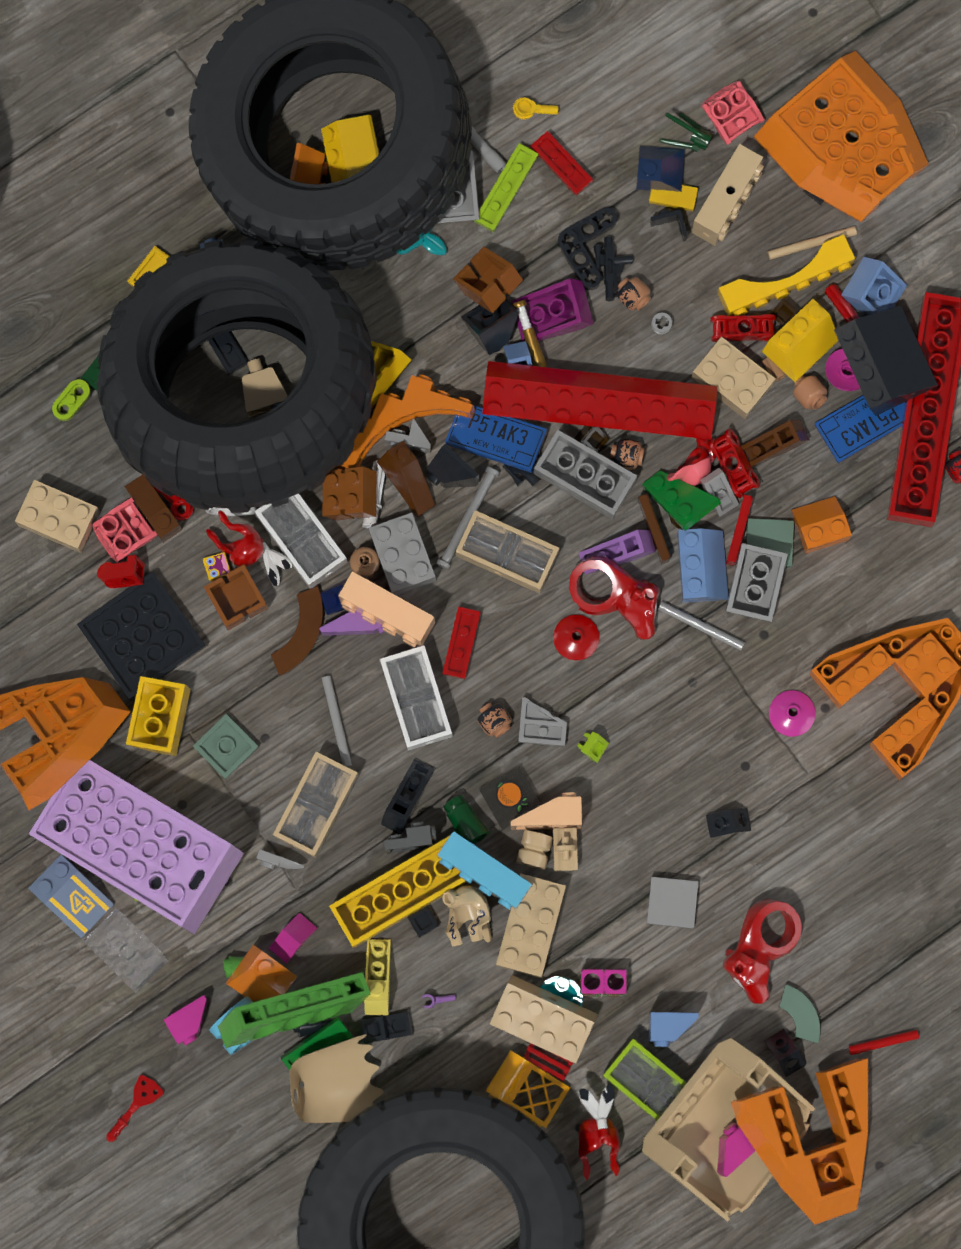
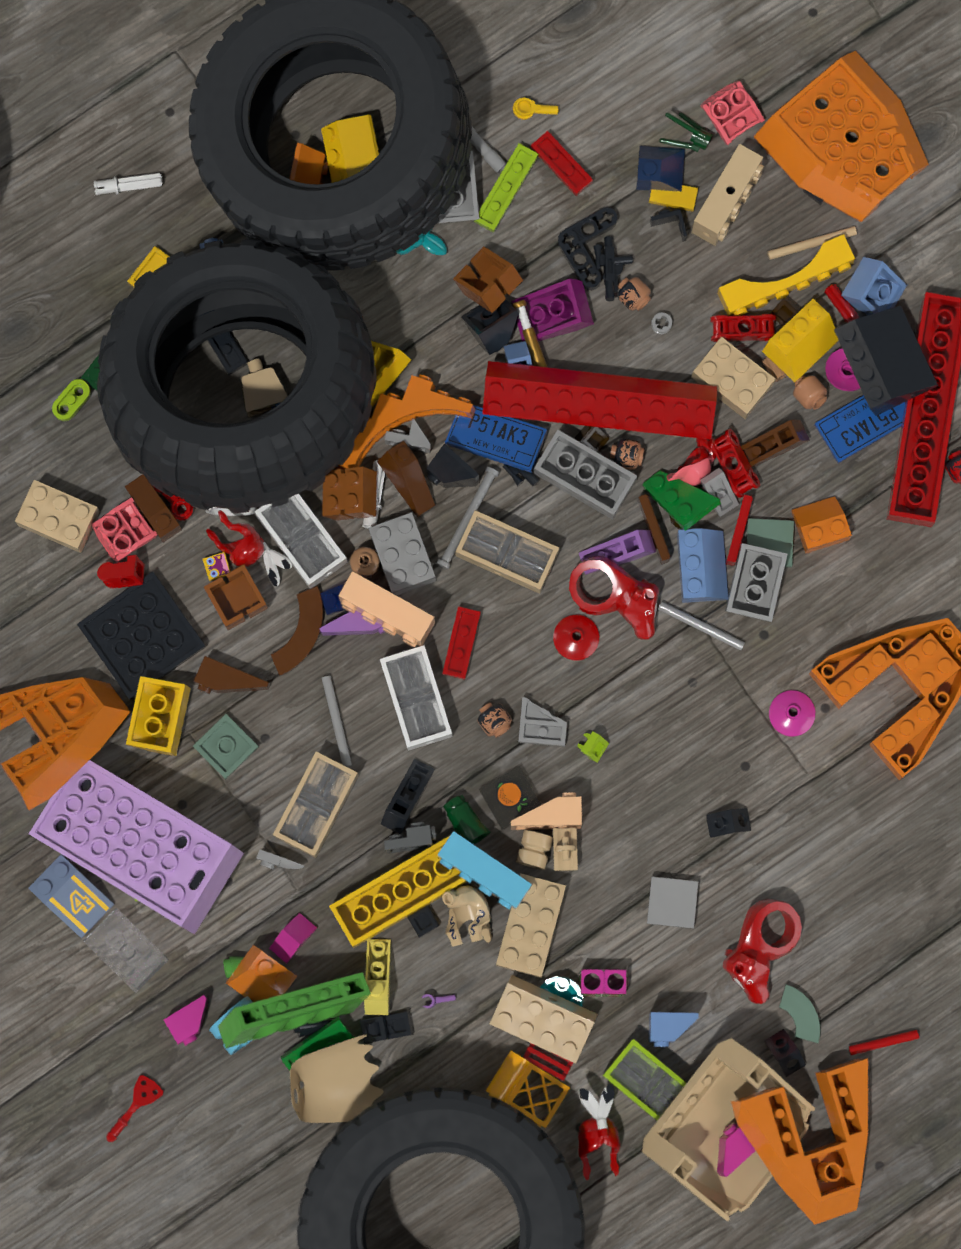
(128, 183): none -> white axle
(223, 679): none -> reddish brown slope

